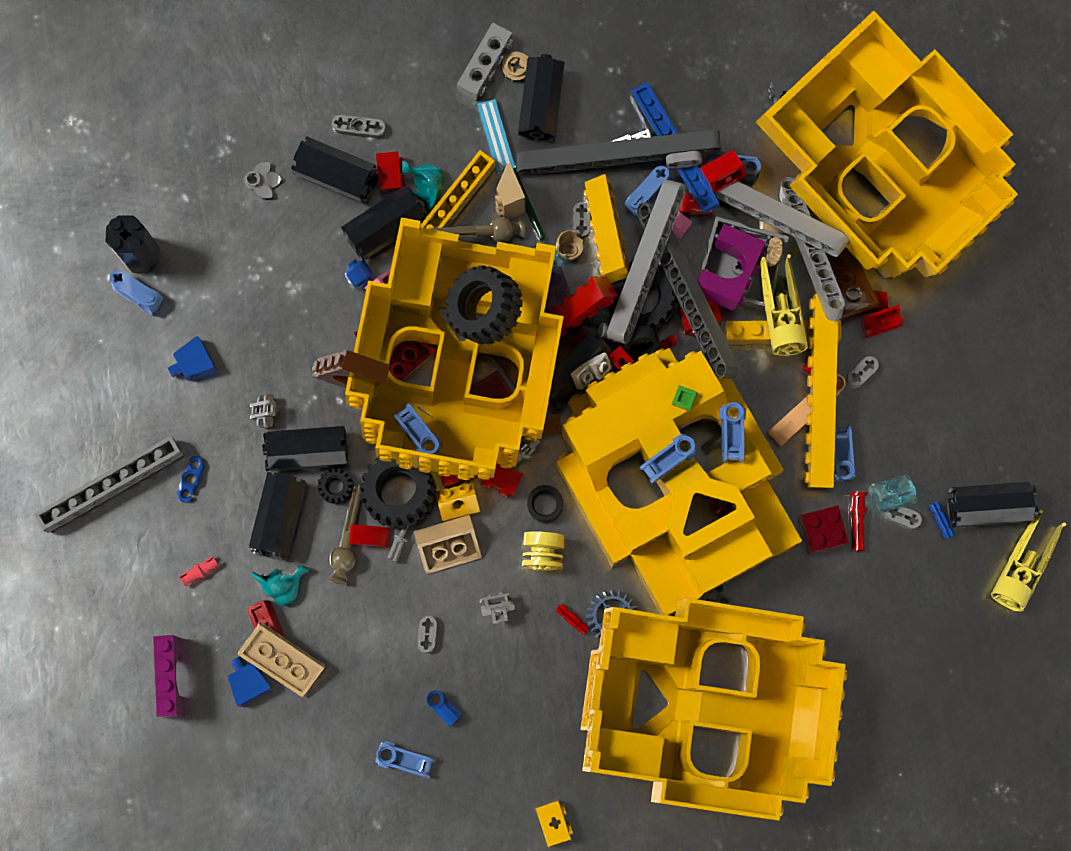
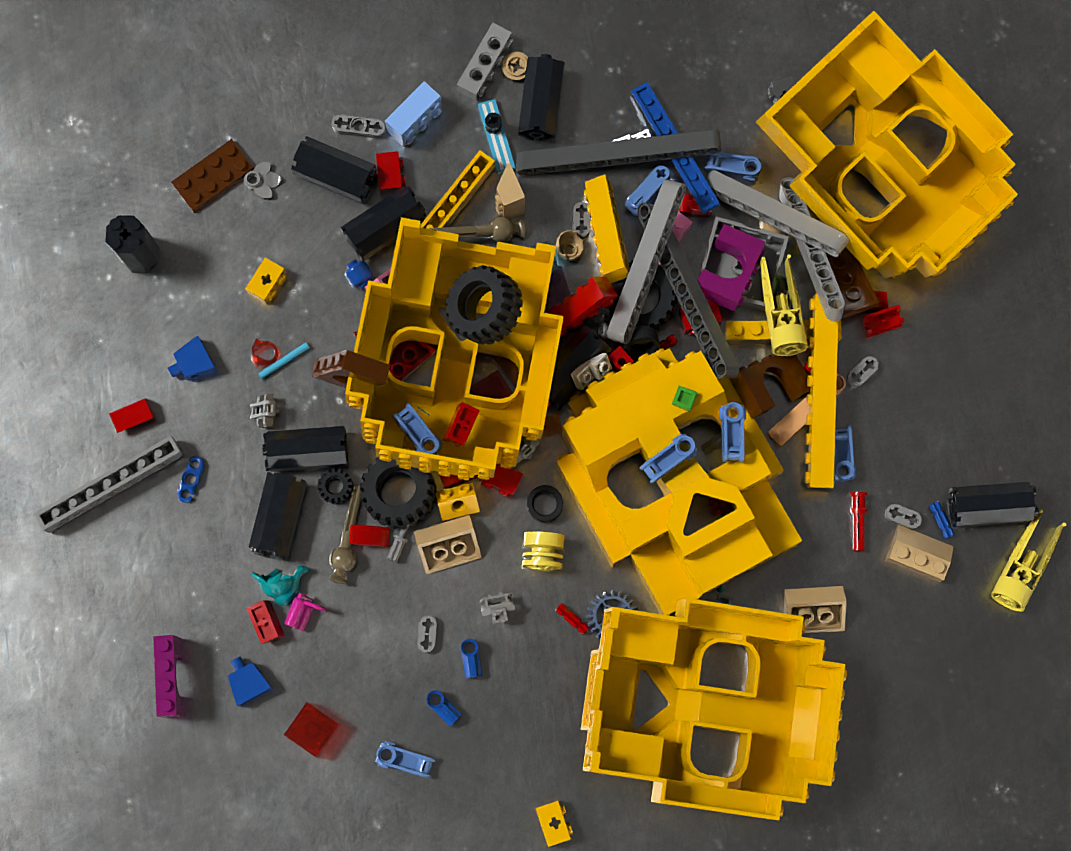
(131, 415): none -> red hinge
(135, 291): medium blue piece -> none
(198, 571): coral pin -> none
(212, 175): none -> reddish brown plate
(259, 361): none -> clear red piece
(266, 271): none -> yellow brick
(281, 659): tan plate -> none
(284, 360): none -> medium azure bar
(300, 611): none -> dark pink piece
(312, 729): none -> clear red brick
(414, 114): none -> light blue brick
(428, 182): teal piece -> none
(461, 424): none -> red hinge
(471, 661): none -> blue piece
(495, 118): none -> black bush
(531, 213): dark green bar -> none
(684, 159): light grey beam -> none
(723, 171): red brick -> none
(751, 387): none -> reddish brown arch
(773, 251): tan gear -> none
(821, 606): none -> tan slope
(823, 530): dark red brick -> none
(893, 493): clear light blue brick -> none
(920, 554): none -> tan slope

